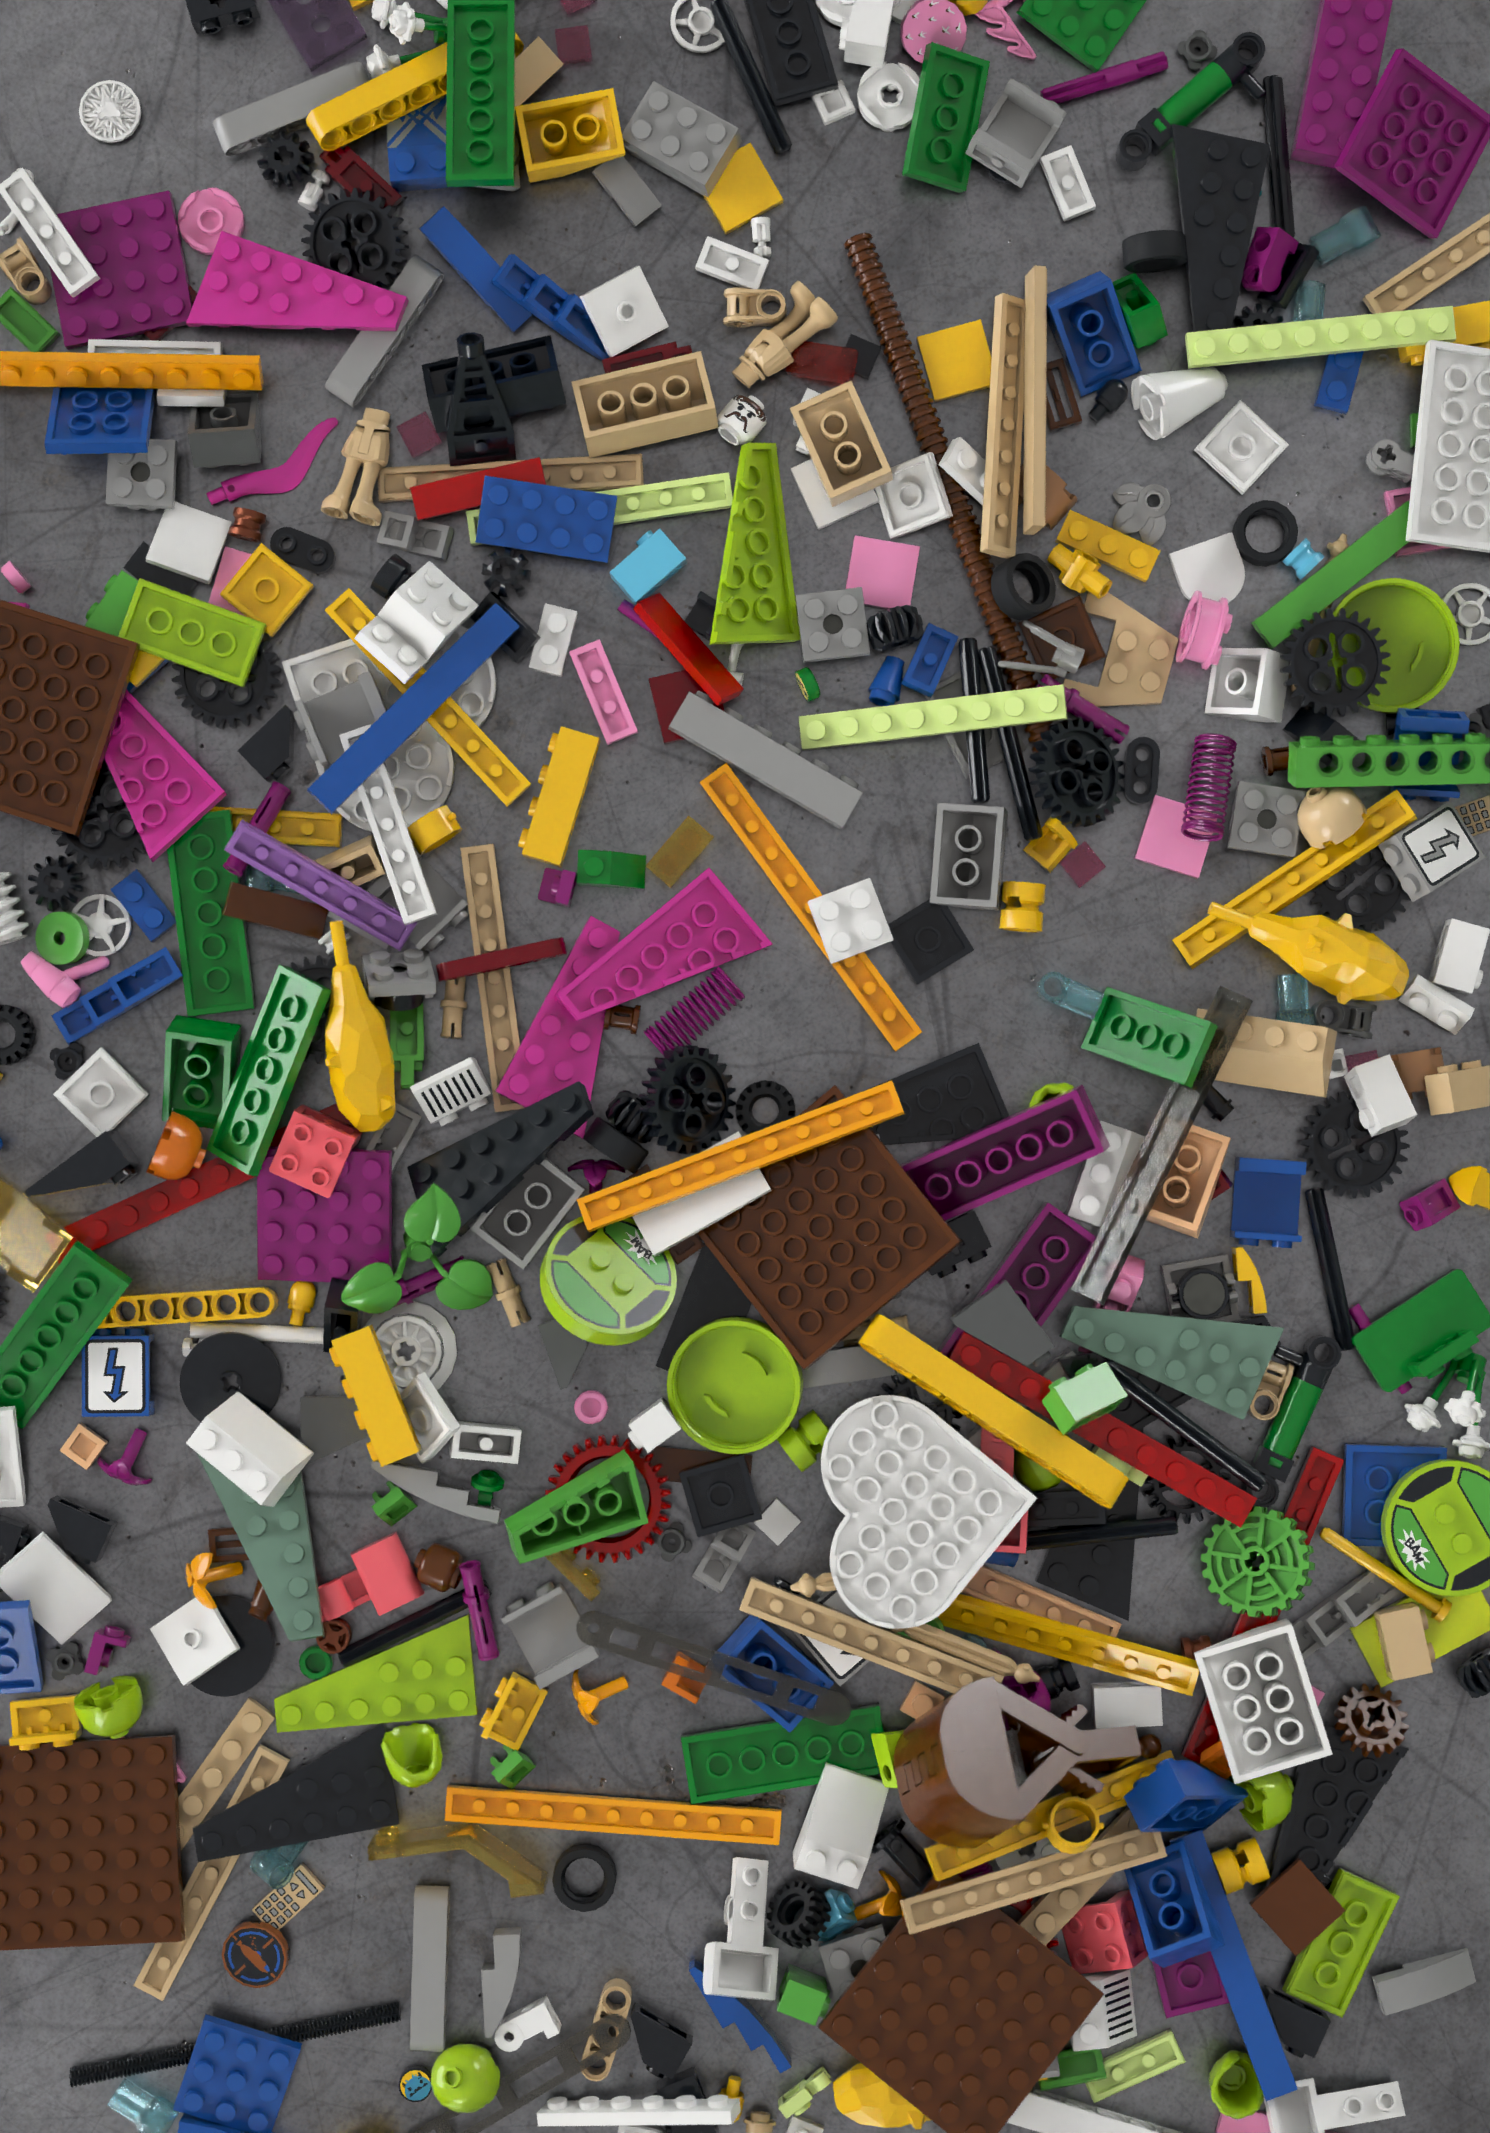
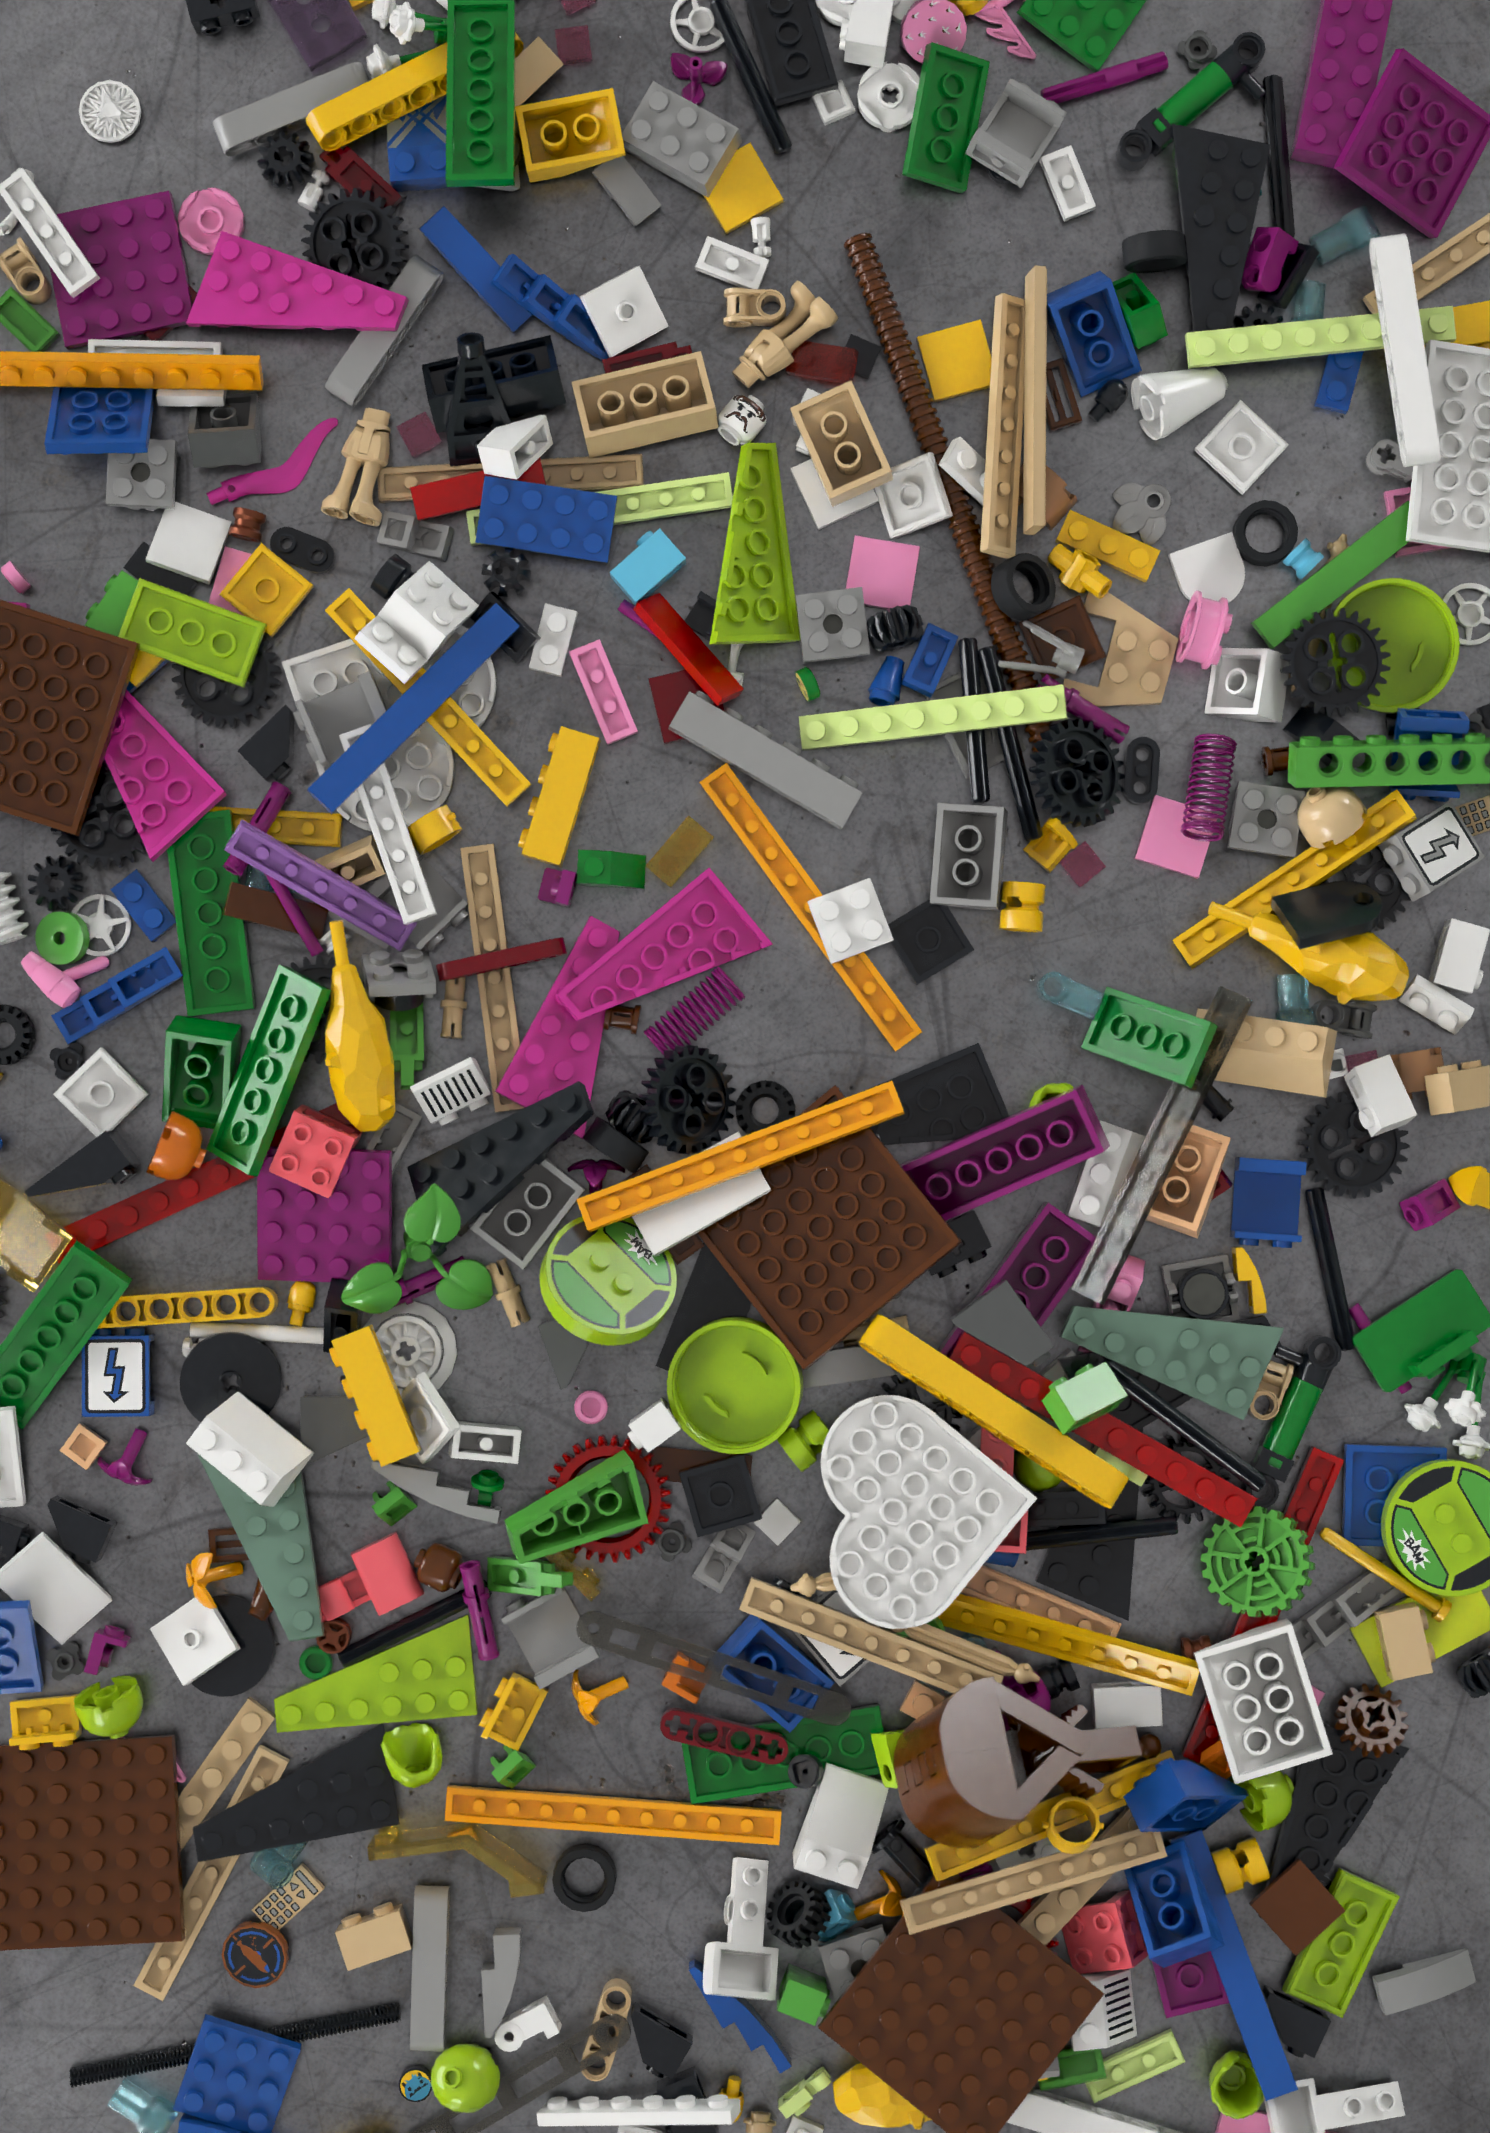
(296, 916): none -> magenta bar
(374, 1935): none -> tan brick
(515, 447): none -> white slope
(528, 1578): none -> bright green hinge
(693, 70): none -> magenta plant
(722, 1742): none -> dark red beam
(805, 1771): none -> black tile
(1328, 912): none -> black tile
(1404, 350): none -> white beam

